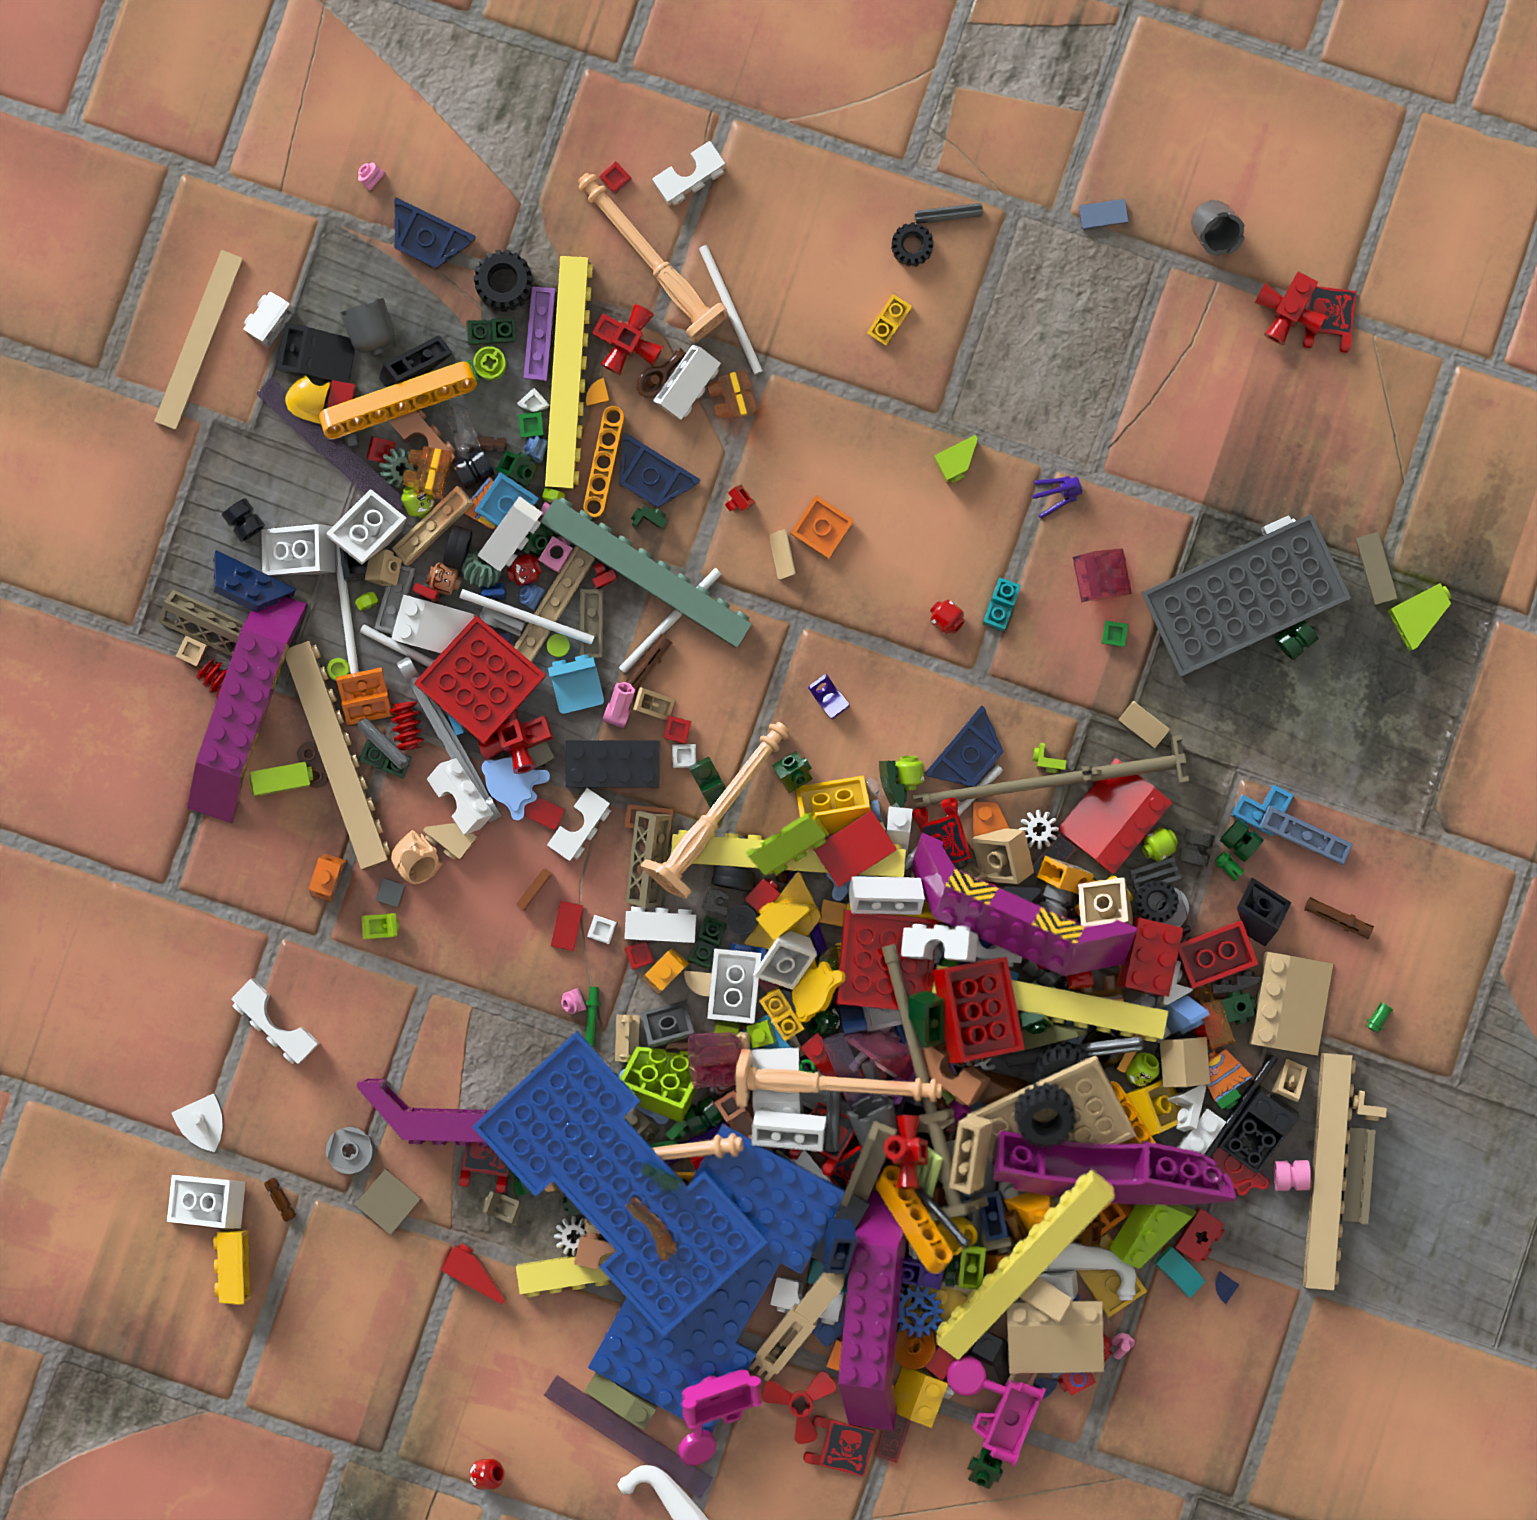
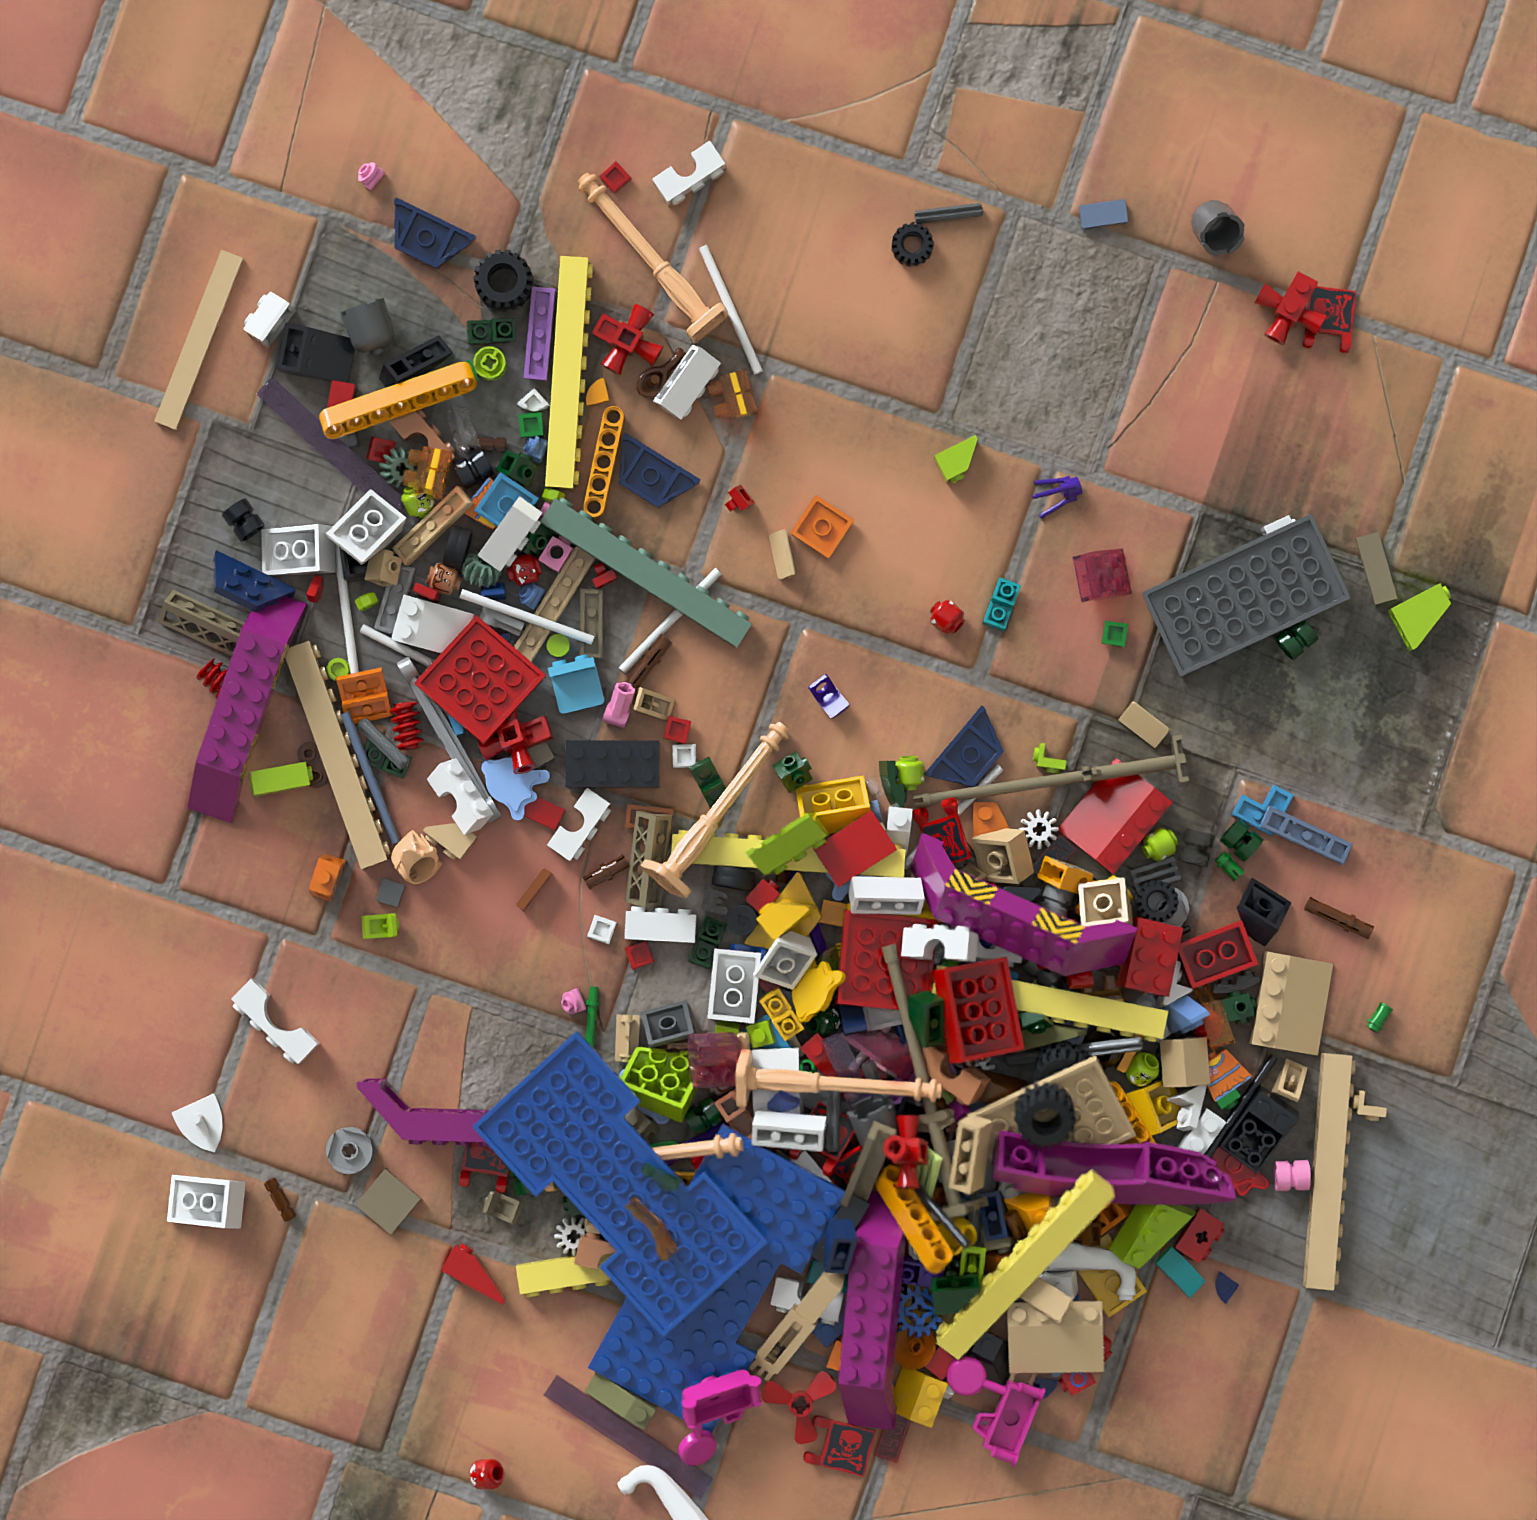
(191, 651): tan plate -> none
(232, 1266): yellow slope -> none
(306, 399): yellow piece -> none
(315, 589): none -> red tile
(370, 777): none -> sand blue piece
(567, 925): red tile -> none
(606, 871): none -> reddish brown pin
(654, 516): dark green bracket -> none
(665, 971): light orange torso -> none
(678, 1130): green plate -> none
(698, 982): tan brick -> none
(783, 1102): none -> clear blue tile
(890, 319): yellow slope -> none
(953, 1292): none -> dark green slope
(985, 1469): dark green brick -> none
(1123, 1344): bright pink plate -> none
(1358, 1175): dark tan fence -> none

